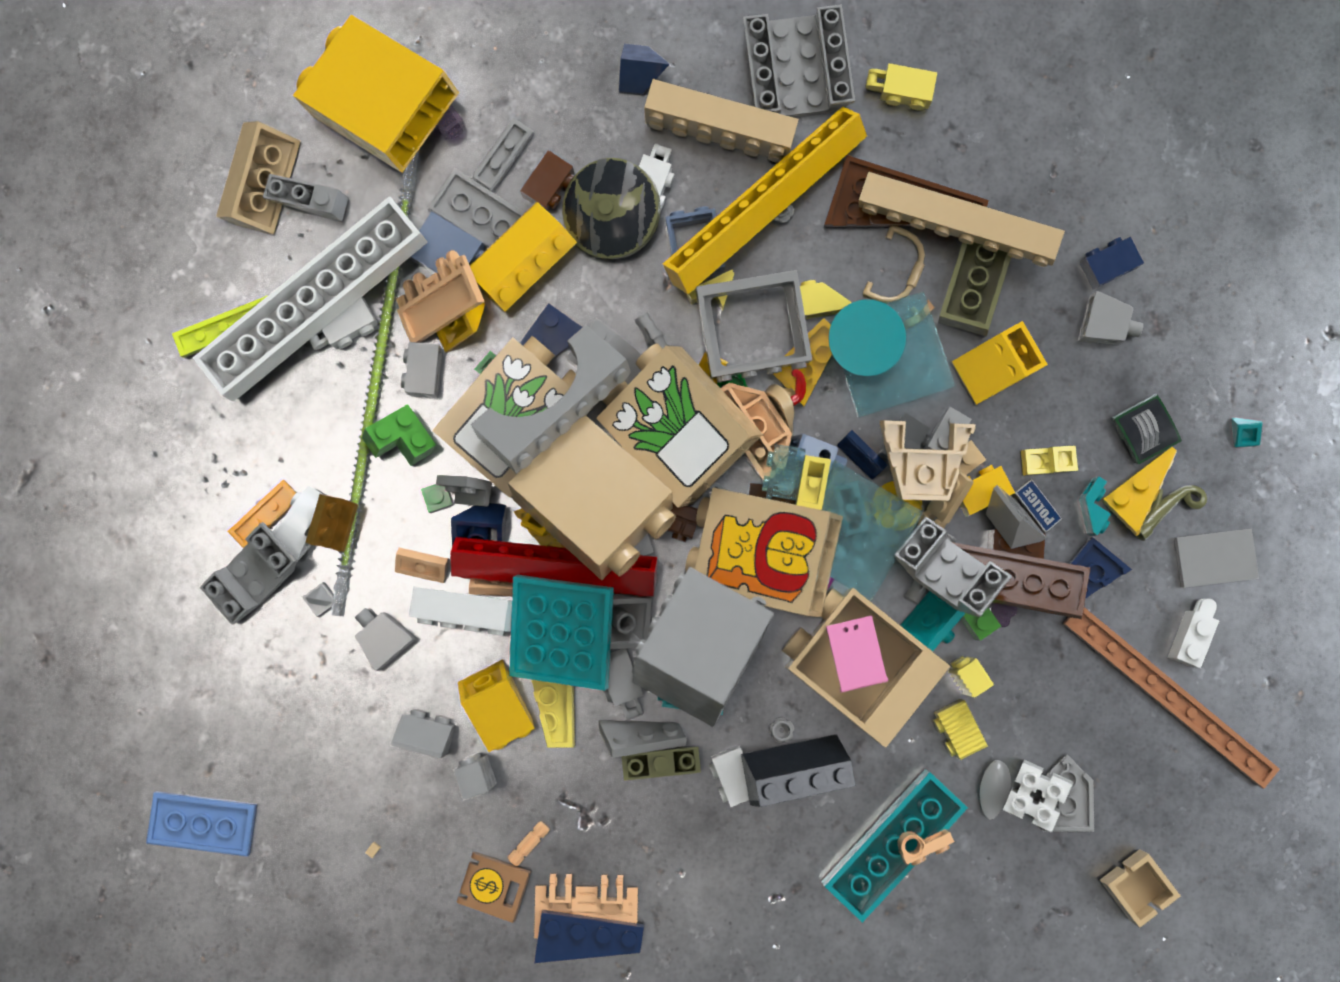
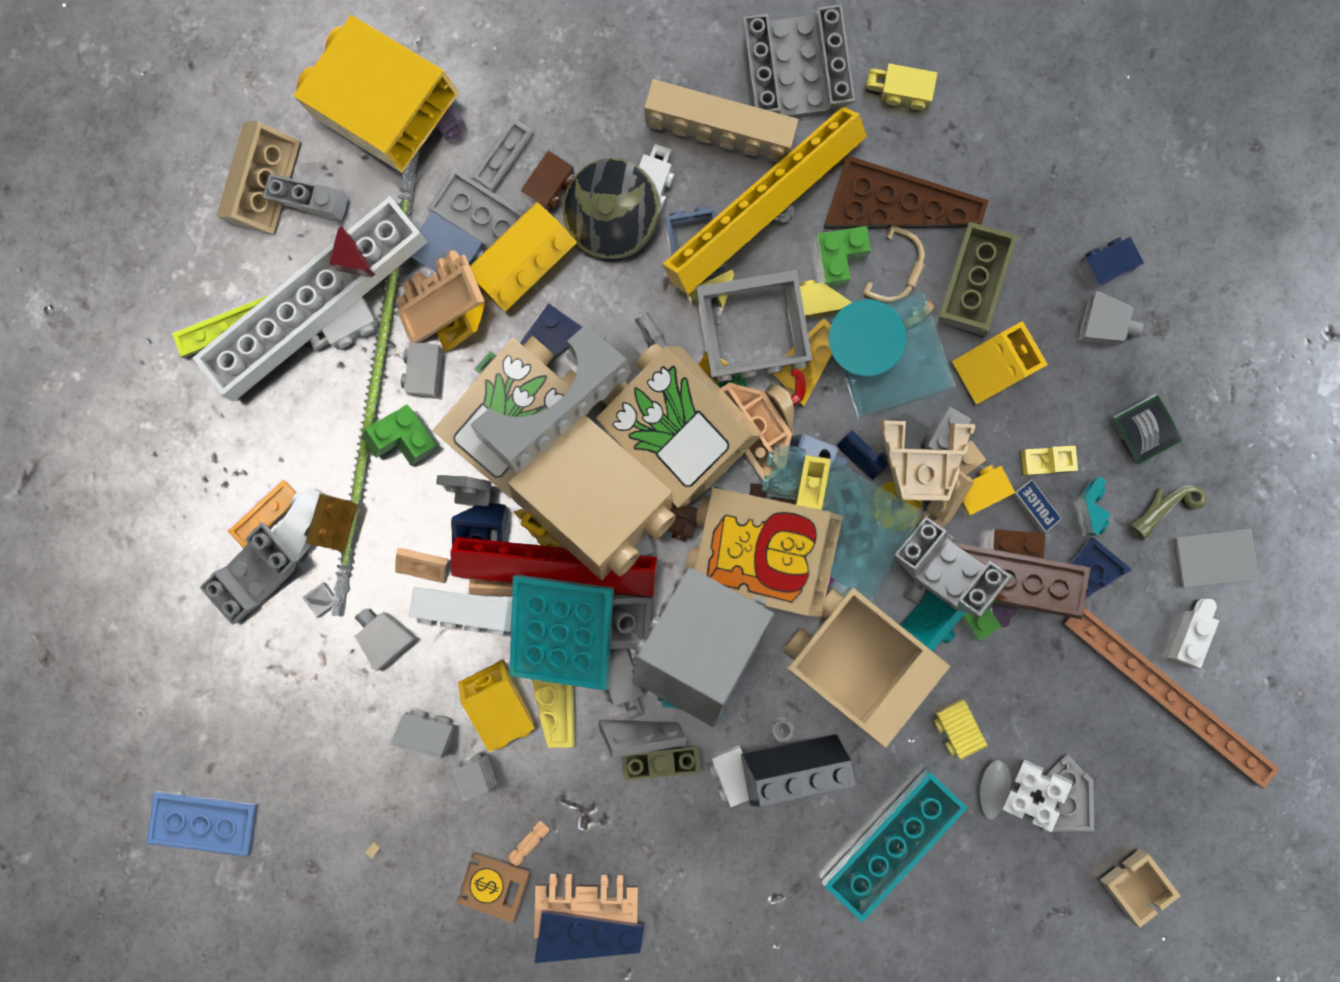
(347, 256): none -> dark red slope
(436, 498): plate -> none
(638, 68): dark blue slope -> none
(835, 249): none -> bright green brick
(856, 654): bright pink container -> none
(935, 843): light nougat plate -> none
(960, 219): tan brick -> none
(970, 676): light yellow brick -> none
(1012, 520): light grey slope -> none
(1135, 497): yellow wing -> none
(1246, 432): teal slope -> none

